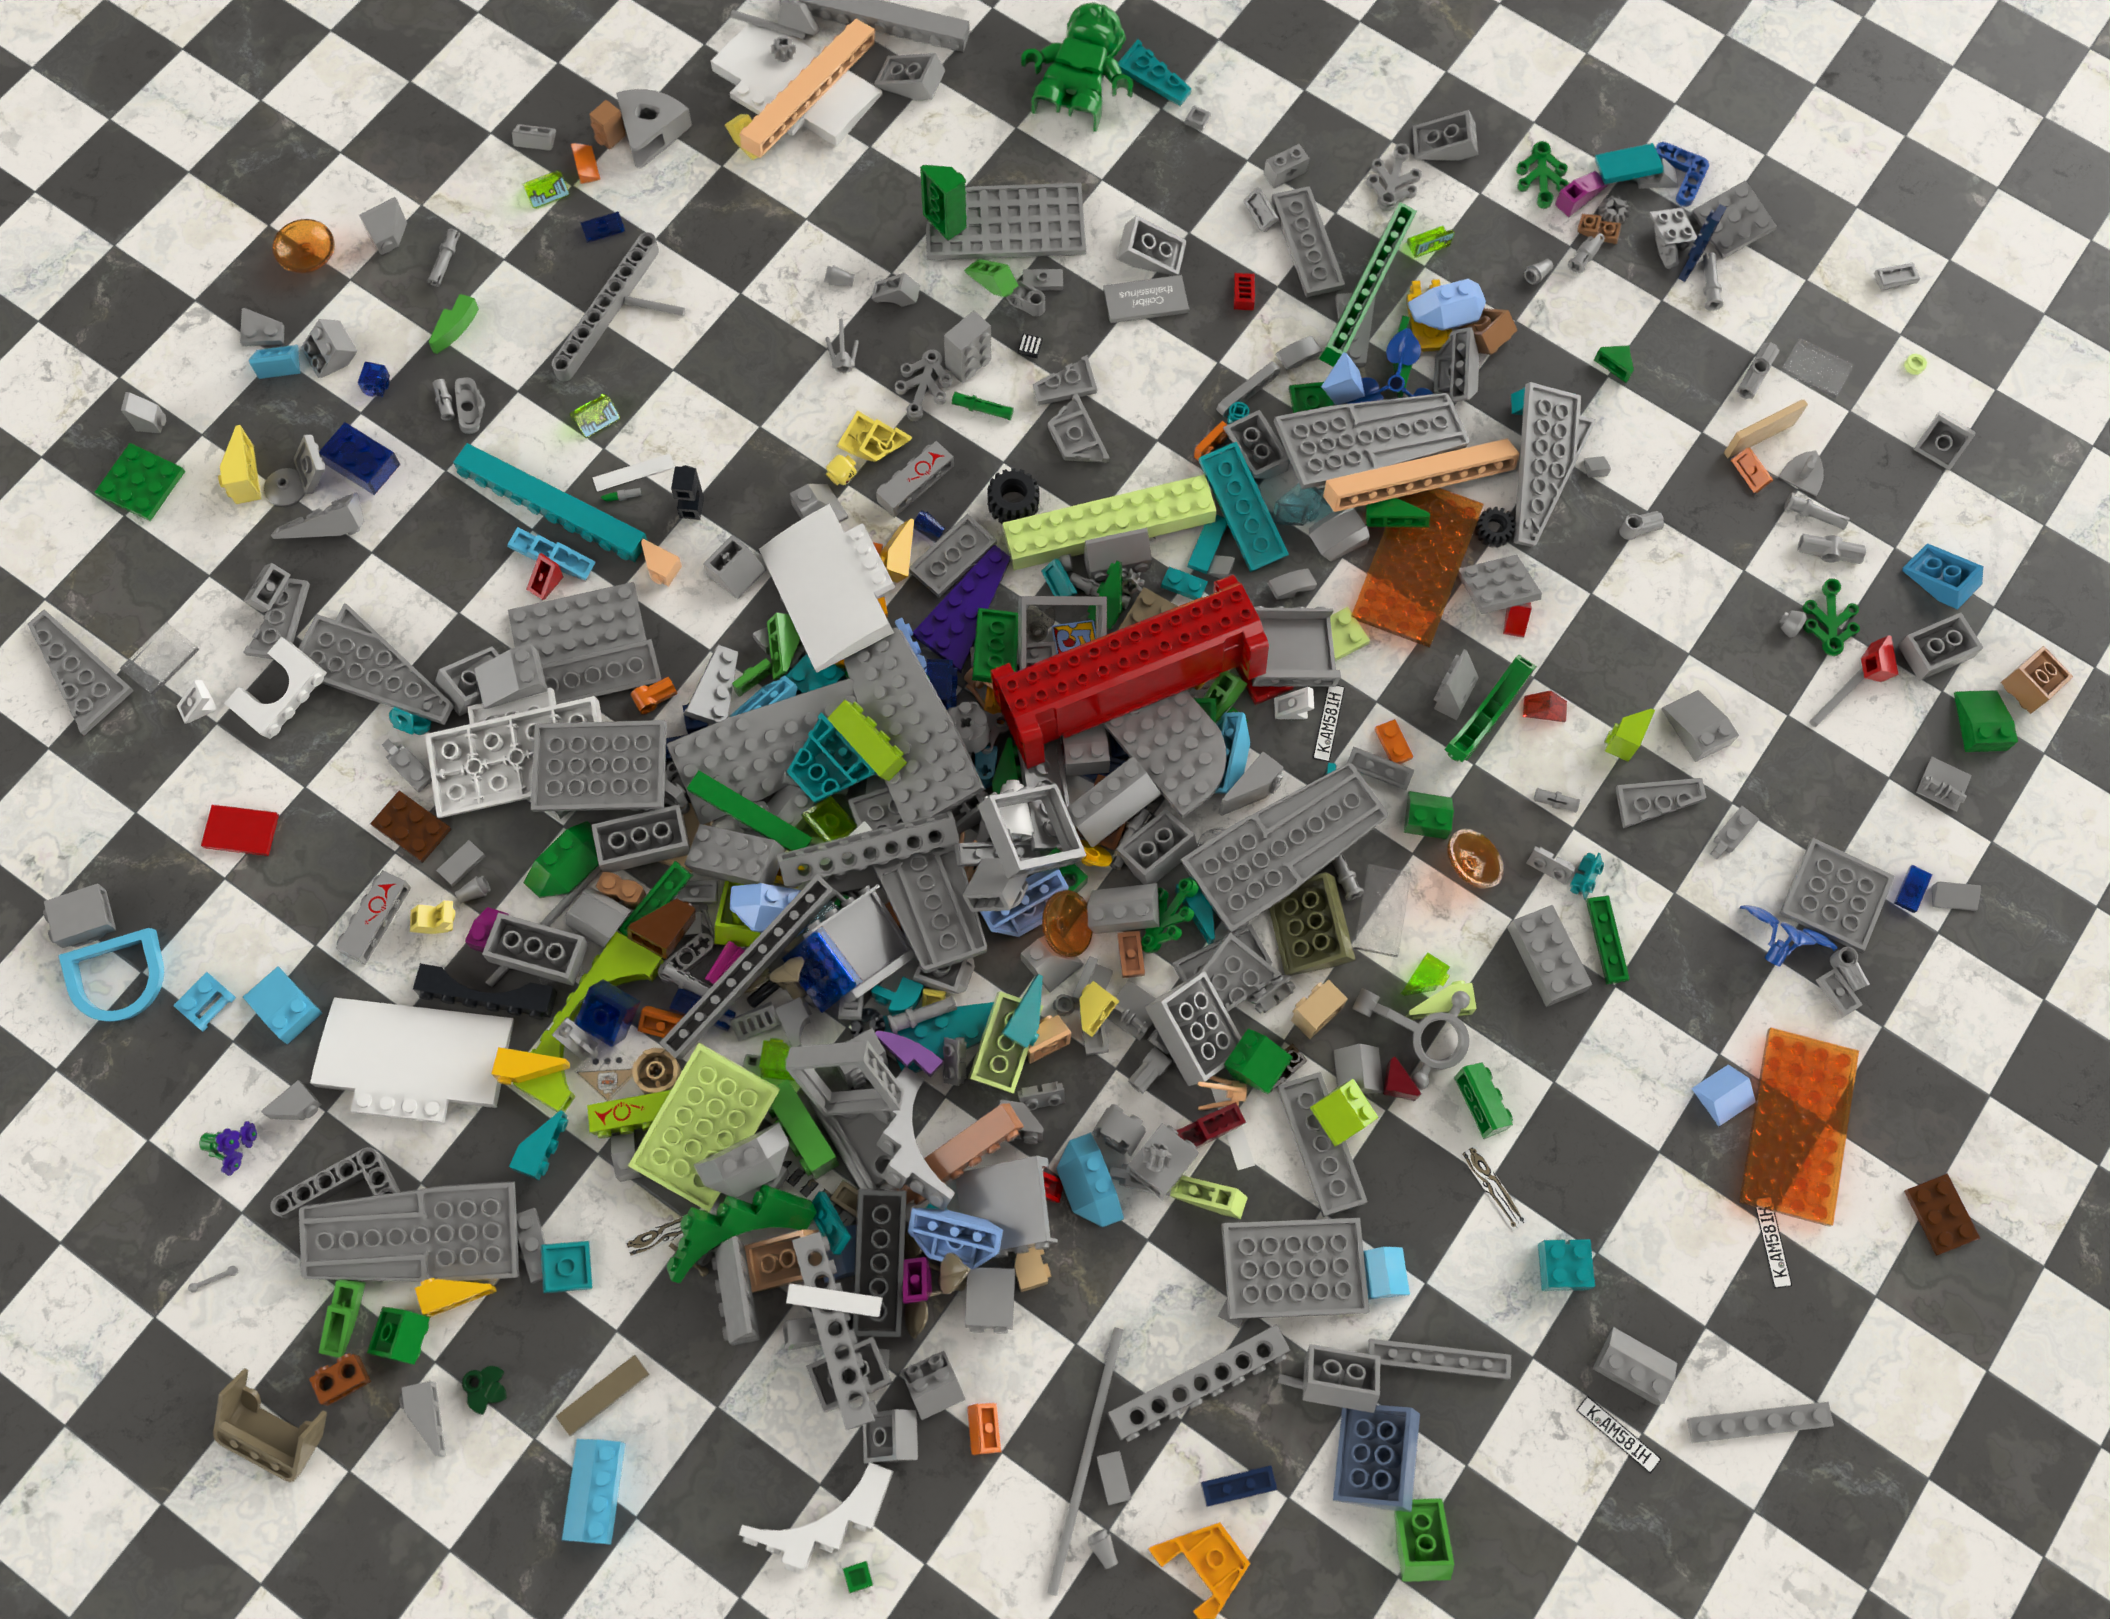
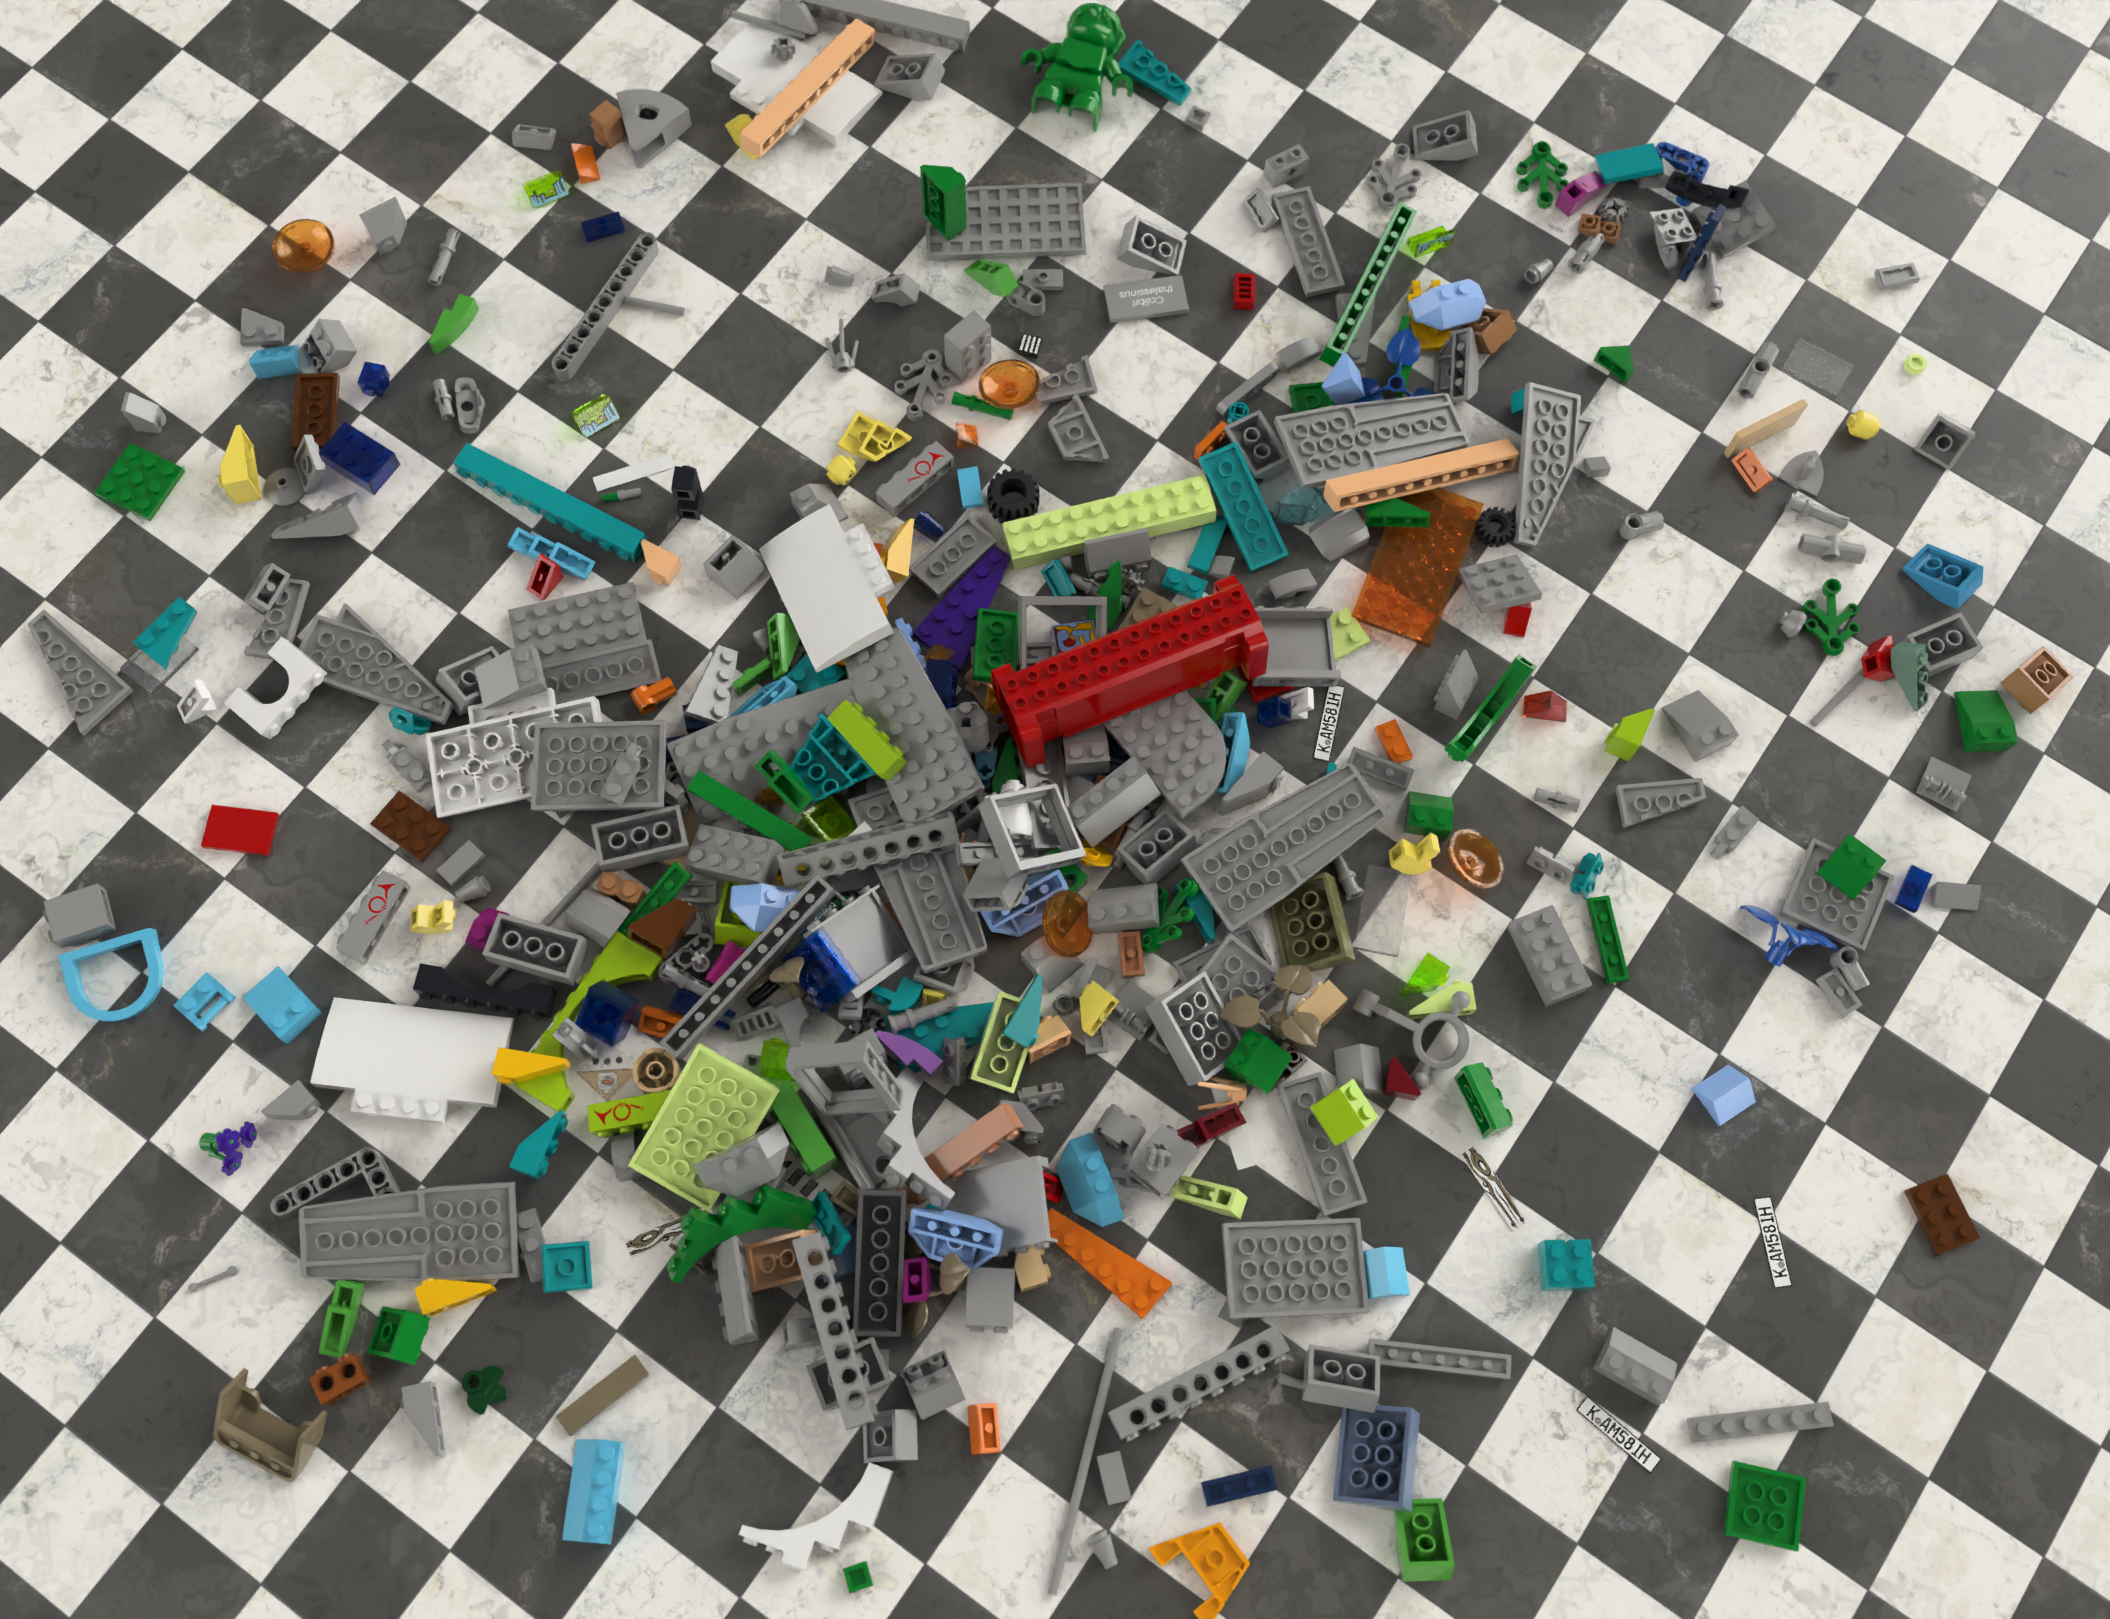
(163, 635): none -> teal wing
(315, 407): none -> reddish brown plate
(564, 863): green wedge -> none
(622, 775): none -> light grey hinge
(701, 964): none -> light grey axle
(768, 797): none -> clear orange slope
(784, 781): none -> green slope
(834, 1300): white sticker -> none
(939, 652): none -> clear orange slope
(966, 435): none -> clear orange slope
(970, 487): none -> medium azure slope
(1009, 384): none -> clear orange dish
(1039, 620): clear smoke plate -> none
(1118, 1272): none -> orange wing
(1153, 1066): light grey piece -> none
(1274, 712): none -> clear blue brick
(1301, 1028): none -> dark tan plant
(1414, 858): none -> light yellow brick
(1705, 194): none -> black slope
(1764, 1506): none -> green plate
(1799, 1127): clear orange plate -> none
(1851, 866): none -> green slope
(1863, 425): none -> light yellow head
(1909, 668): none -> sand green slope

